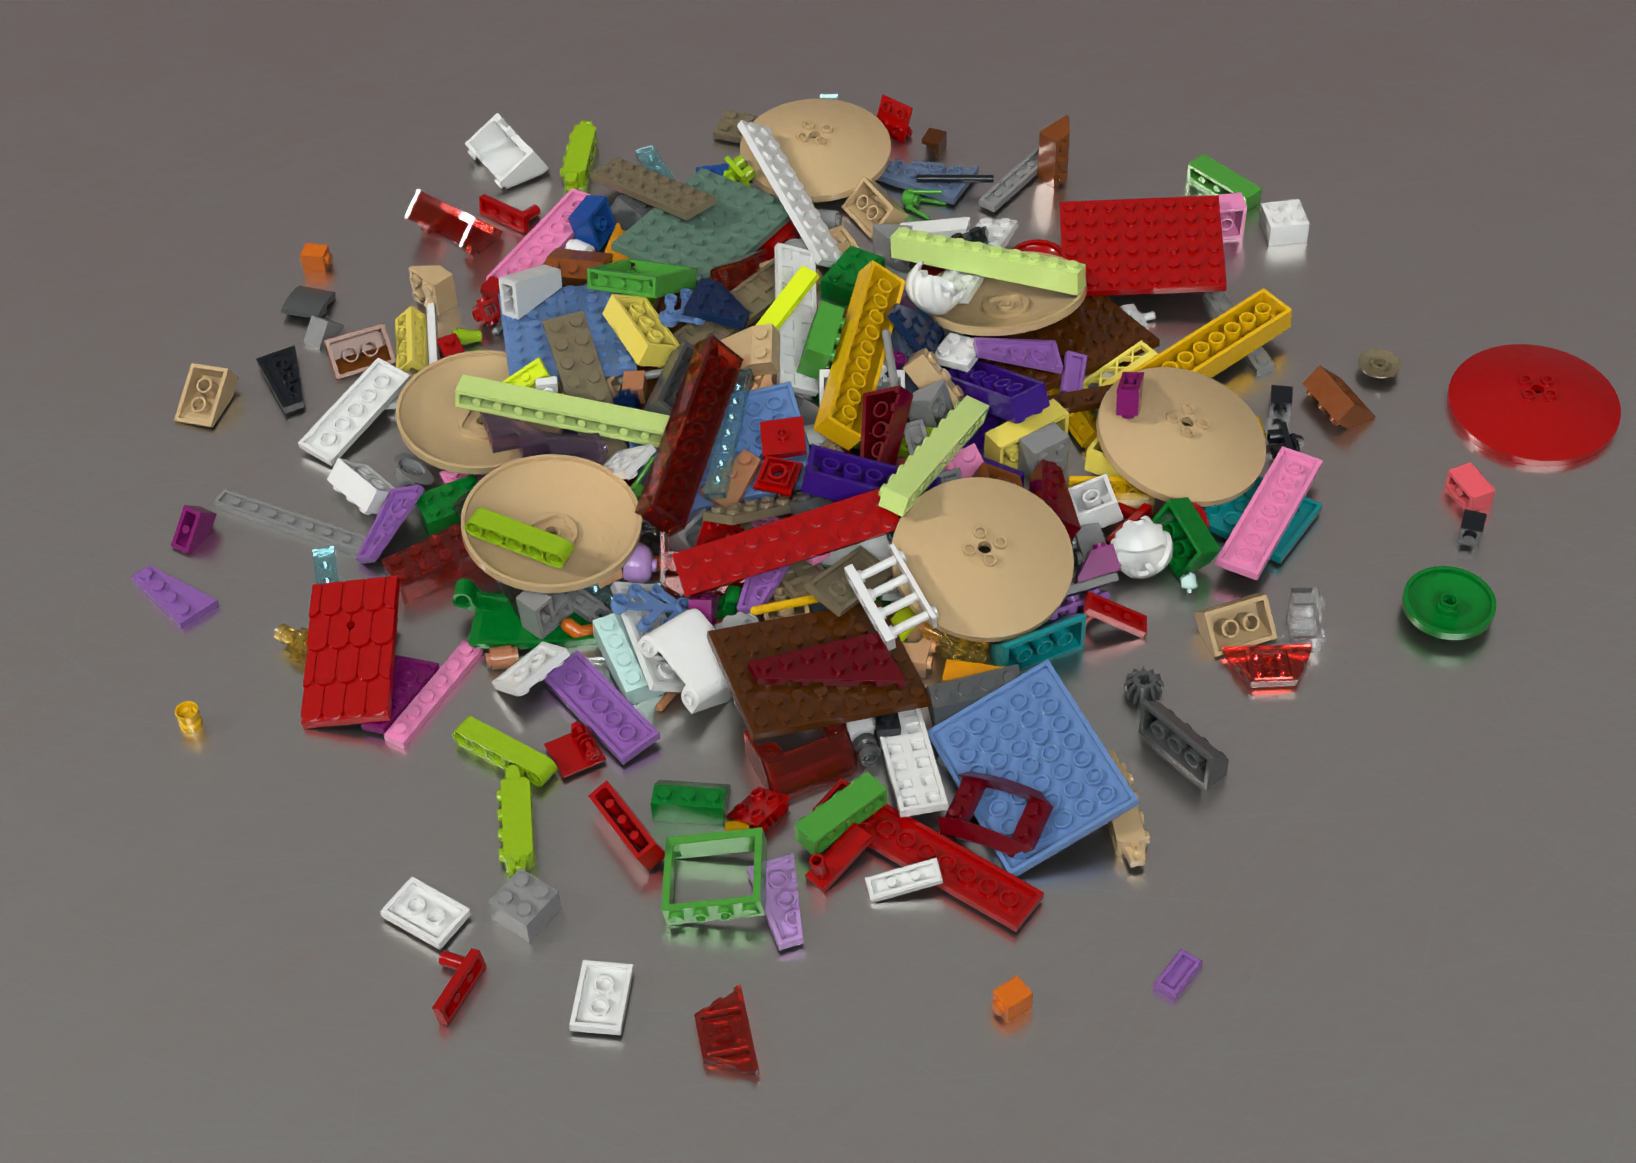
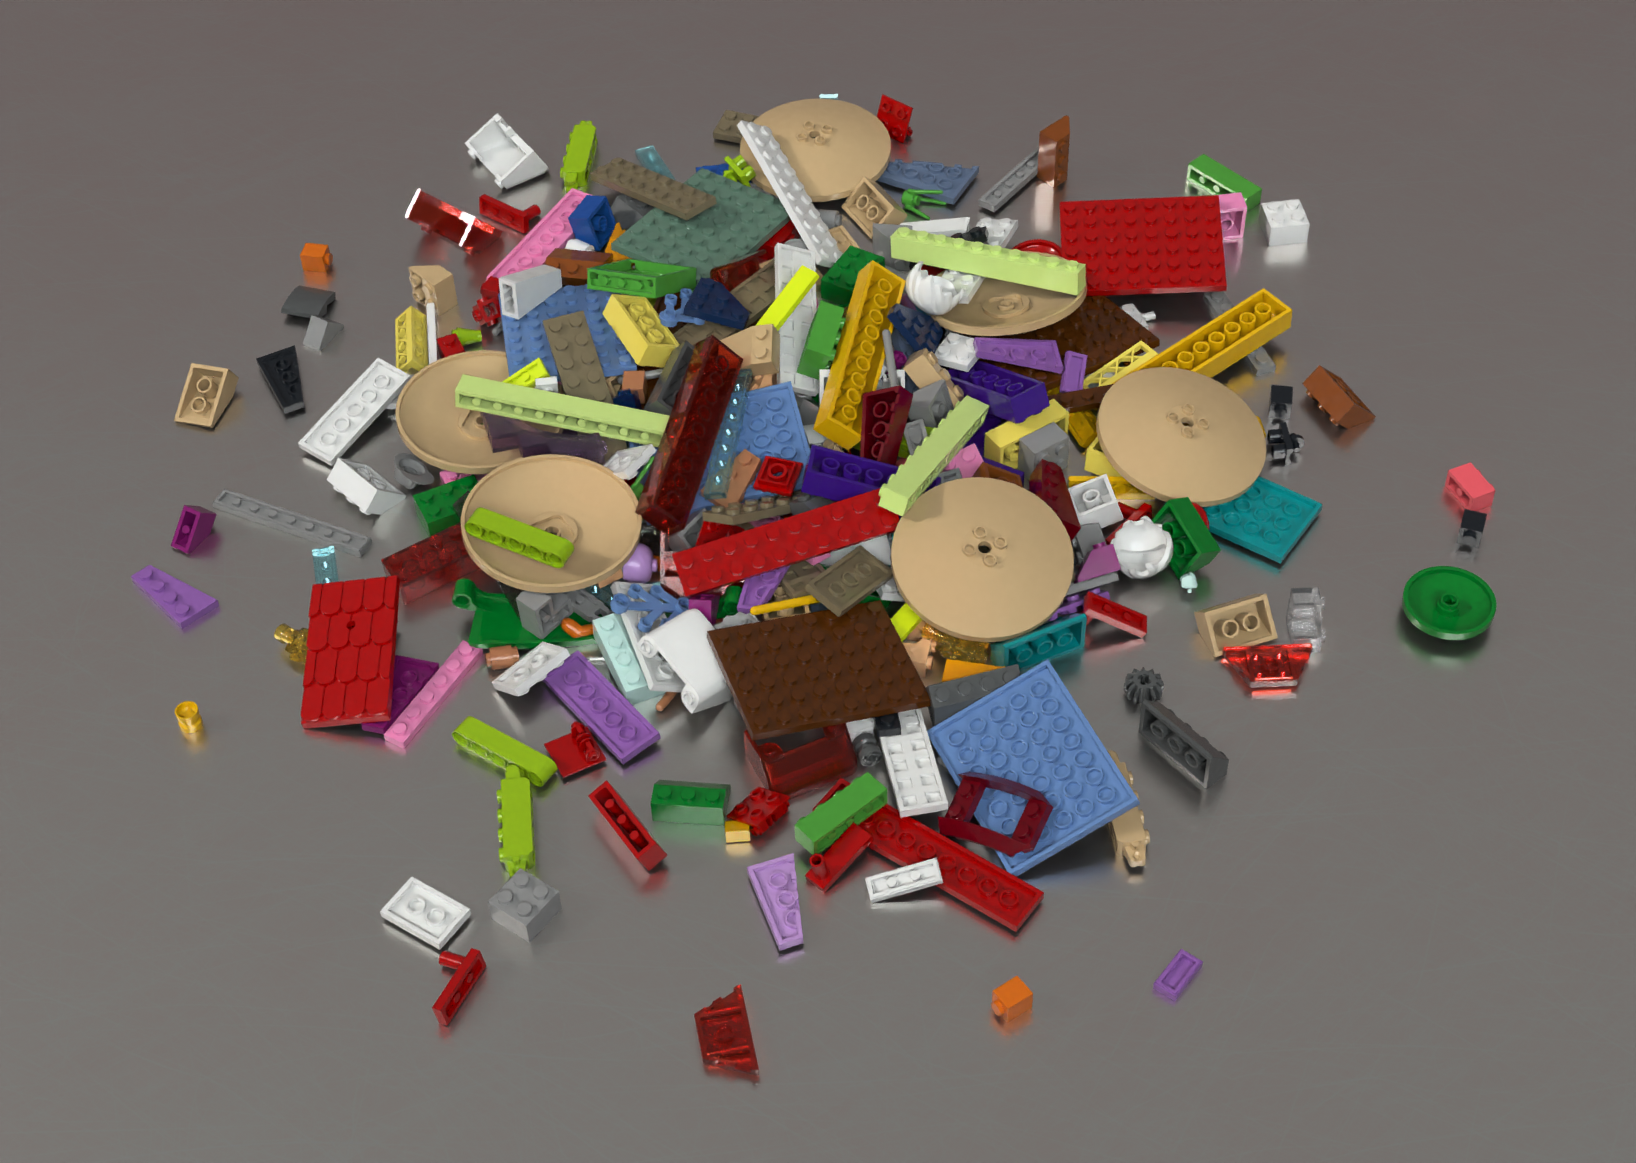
(358, 350): slope -> none
(390, 517): medium lavender wing -> none
(601, 997): white plate -> none
(708, 845): bright green window -> none
(783, 437): red plate -> none
(833, 664): dark red wing -> none
(878, 615): white fence -> none
(935, 139): reddish brown panel -> none
(955, 178): black bar -> none
(1129, 394): magenta slope -> none
(1269, 513): bright pink plate -> none
(1379, 363): dark tan dish -> none
(1501, 413): red dish -> none

